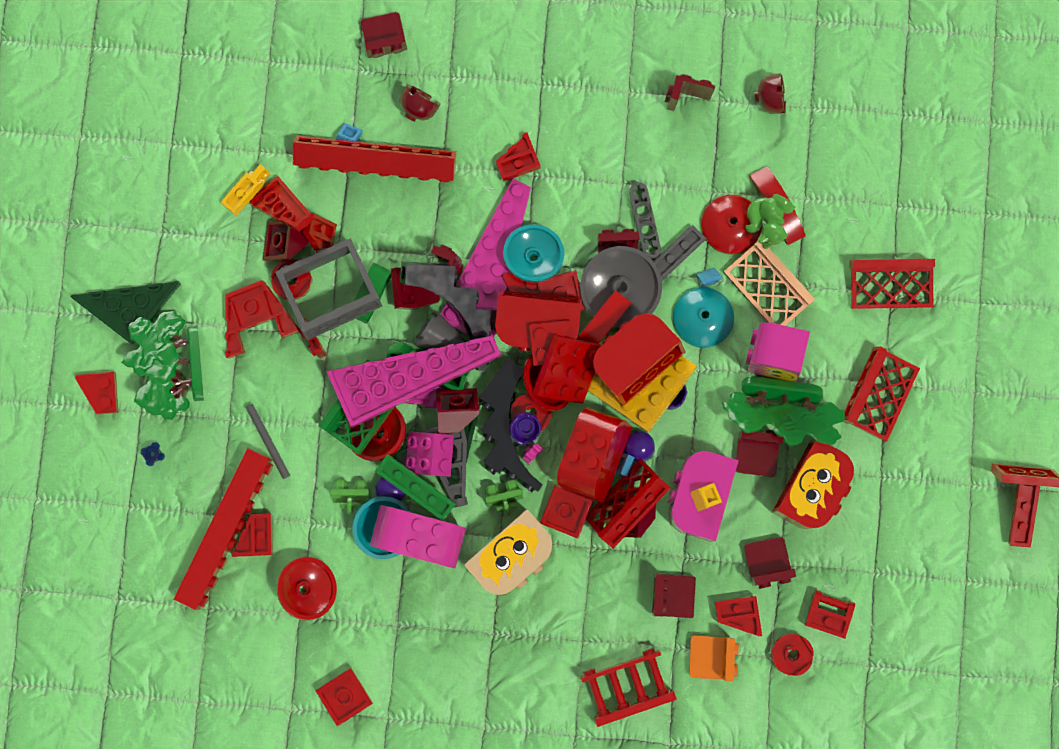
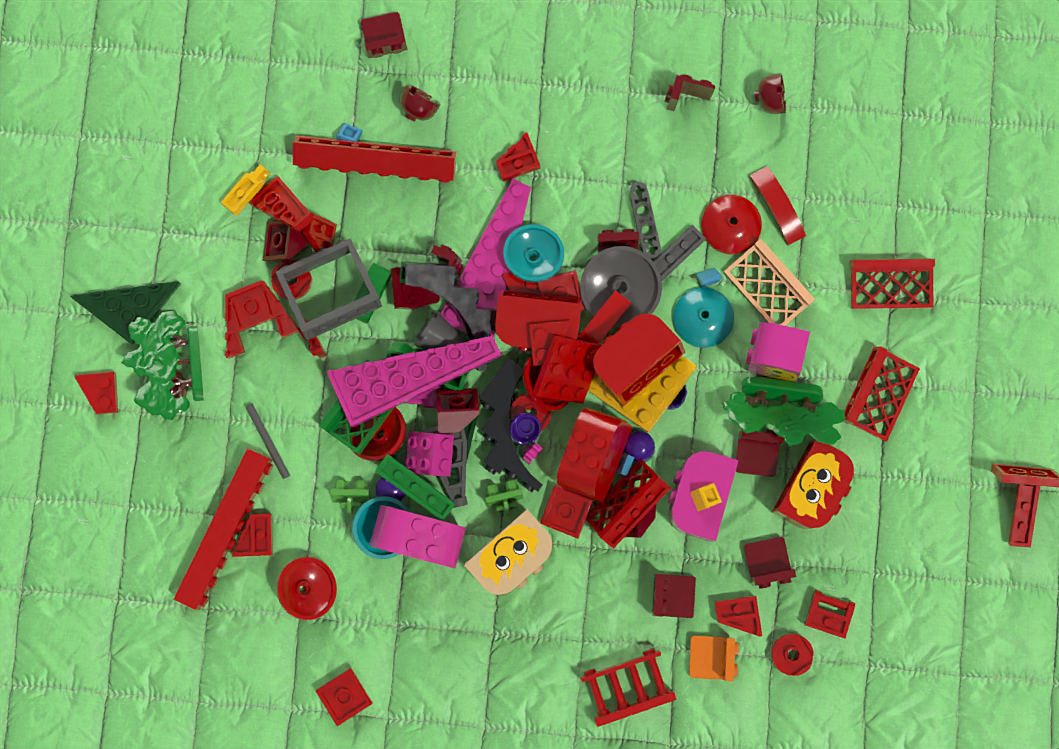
(146, 453): clear blue plate -> none
(772, 212): bright green animal -> none

